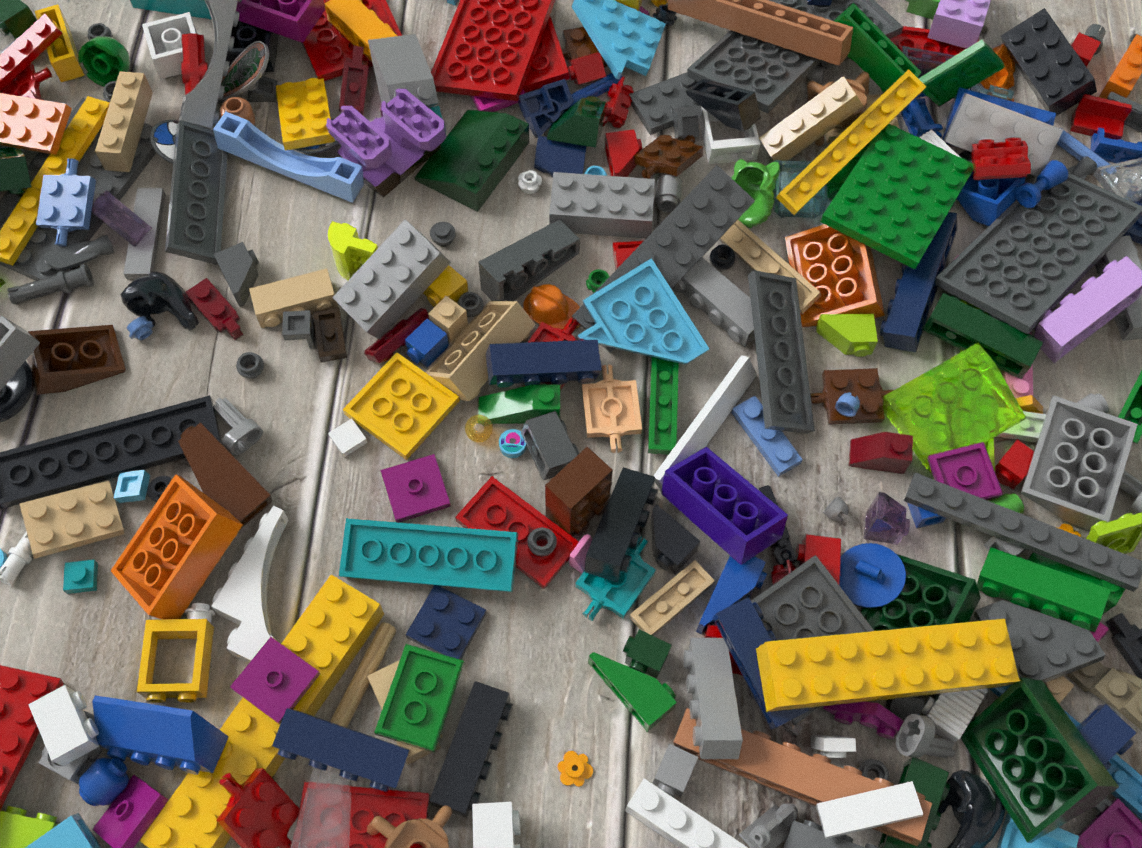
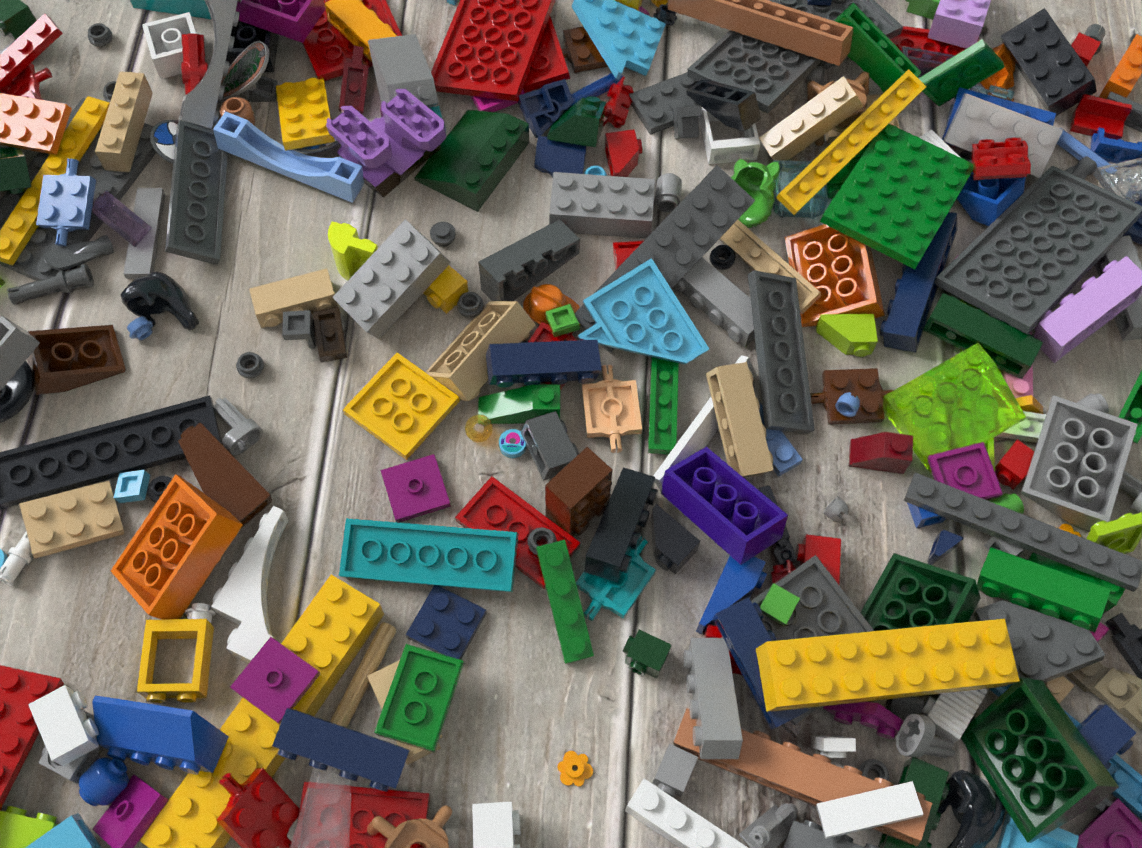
(62, 51): yellow brick -> none
(80, 576): teal plate -> none
(104, 59): green cylinder -> none
(215, 308): dark red hinge -> none
(239, 270): dark grey slope -> none
(347, 437): white tile -> none
(384, 347): dark red hinge -> none
(426, 343): blue brick -> none
(449, 318): tan brick -> none
(471, 748): black brick -> none
(529, 187): white plate -> none
(562, 320): none -> bright green tile
(564, 601): none -> green plate
(578, 555): bright pink slope -> none
(586, 68): red brick -> none
(596, 276): green plate -> none
(639, 692): green slope -> none
(668, 155): reddish brown plate -> none
(672, 599): tan plate -> none
(739, 419): none -> tan brick
(779, 604): none -> bright green tile
(871, 575): blue shield -> none
(886, 520): clear purple slope -> none
(919, 119): blue hinge -> none
(942, 545): none -> dark blue slope
(1051, 176): blue piece -> none

